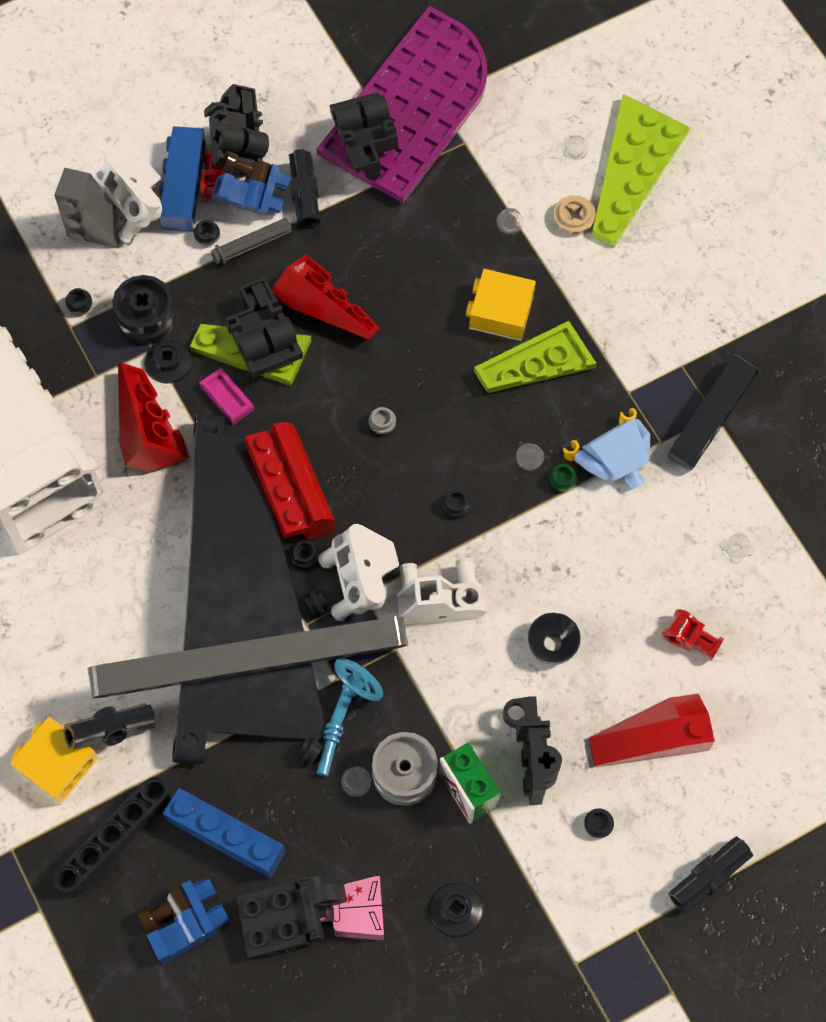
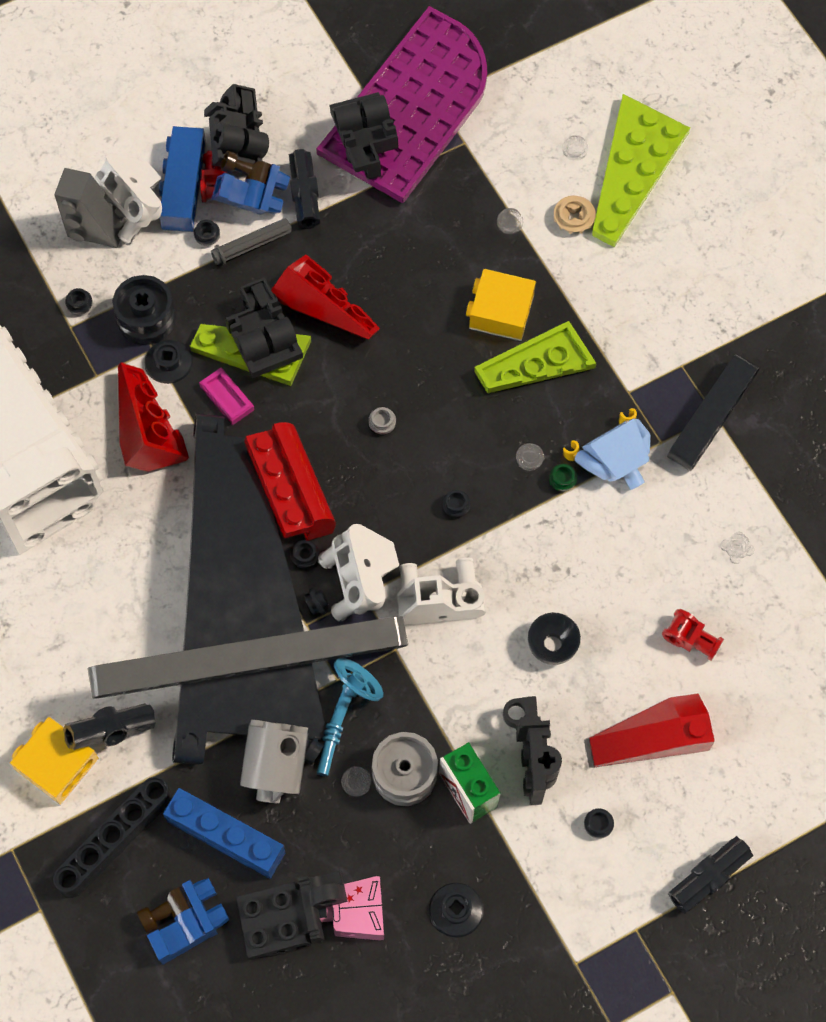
(274, 759): none -> light grey cylinder

